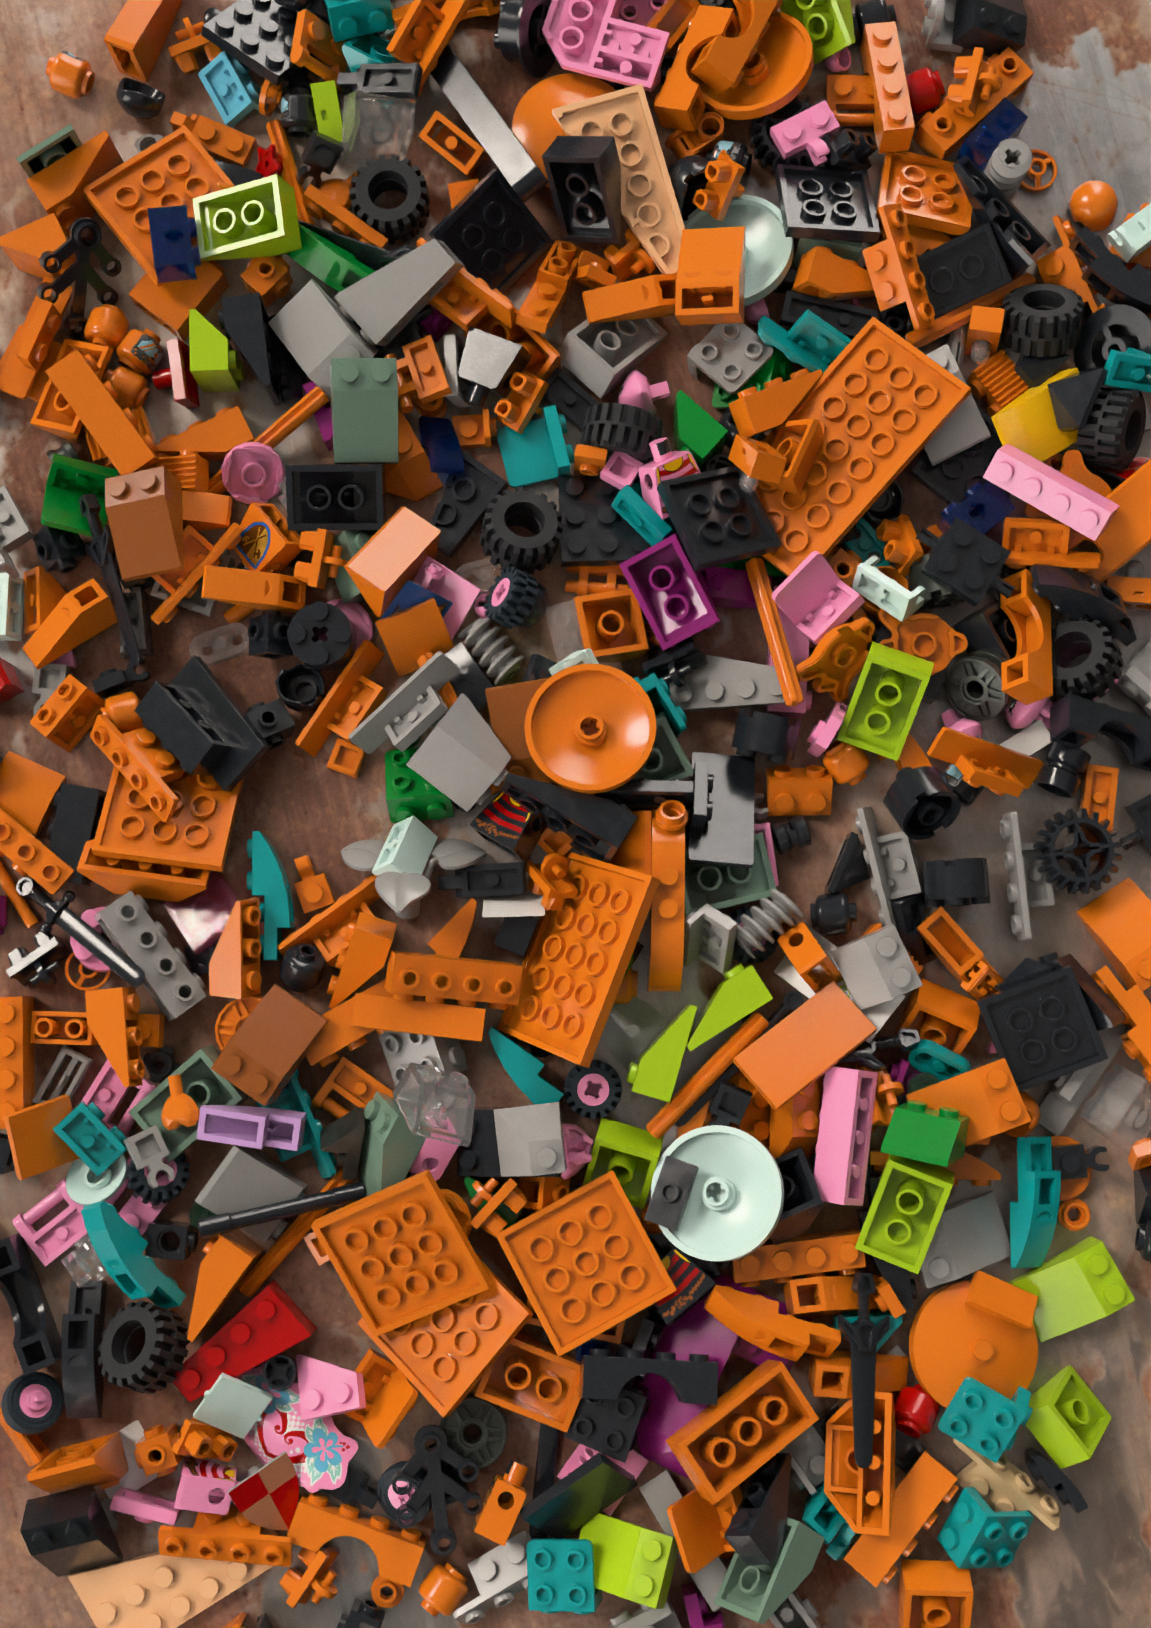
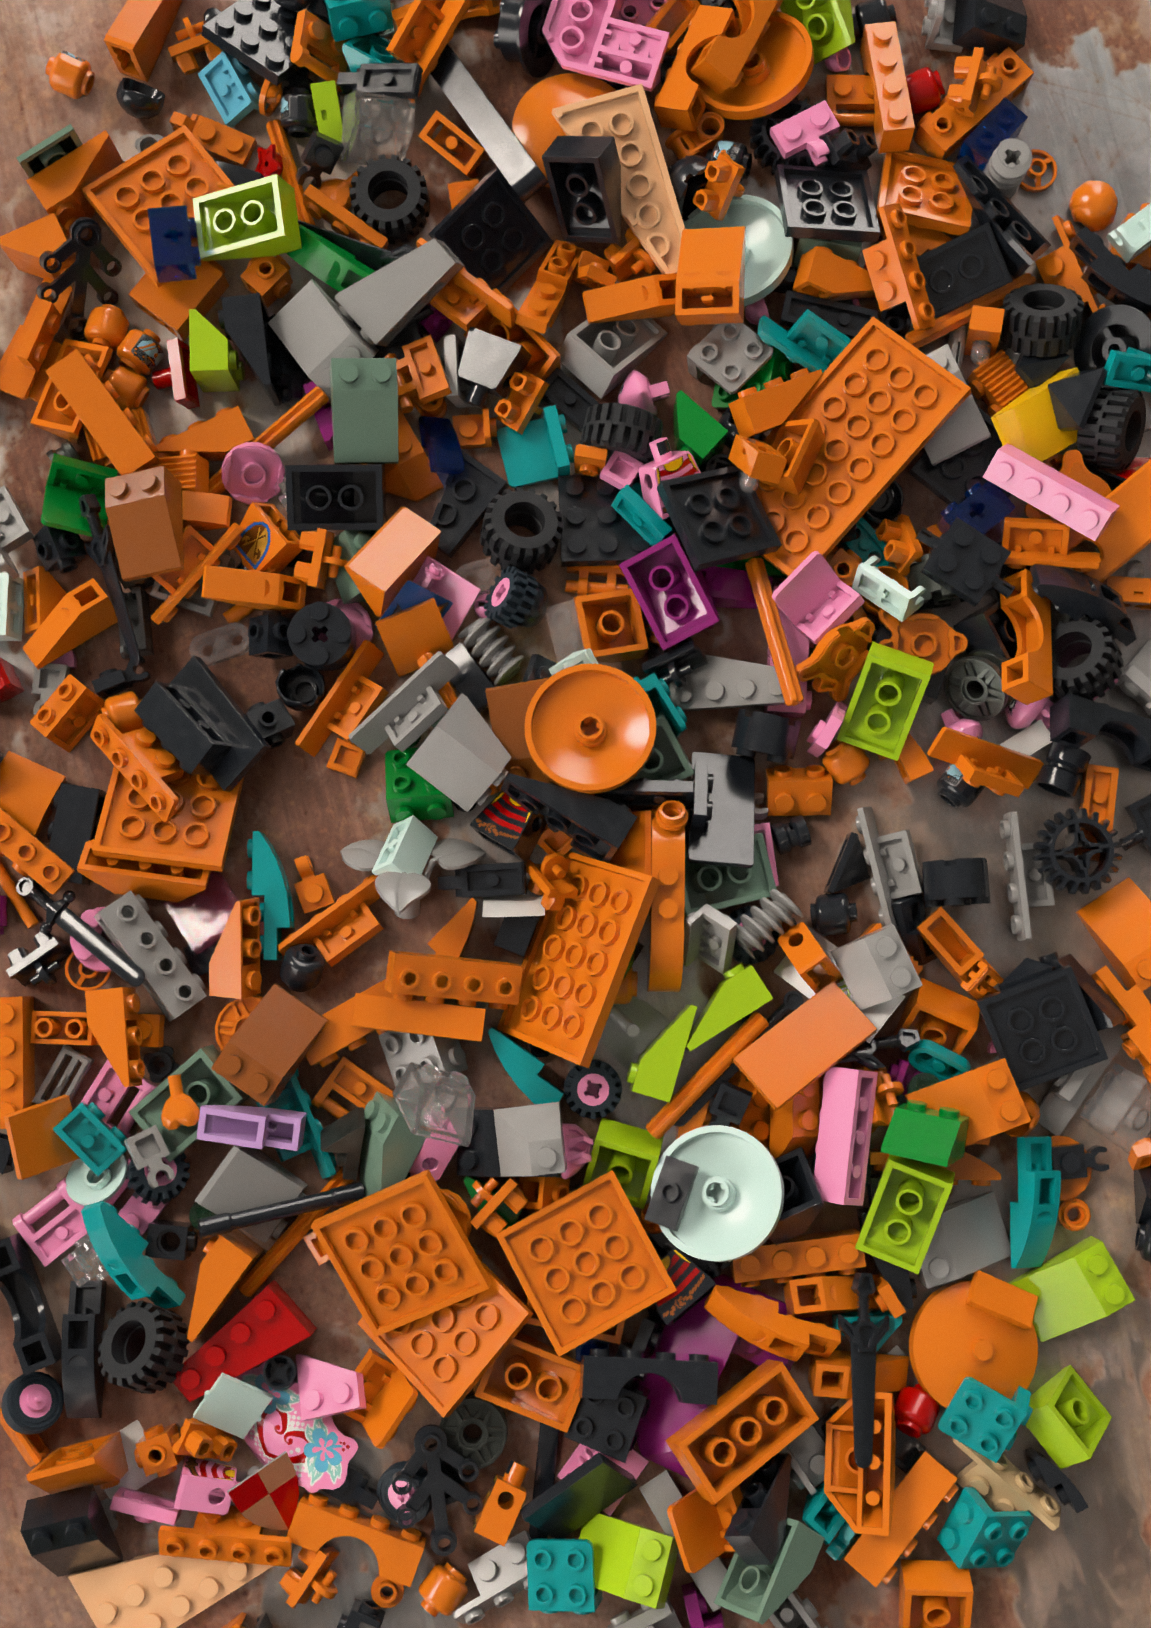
(365, 956): orange slope -> none
(922, 801): black brick -> none

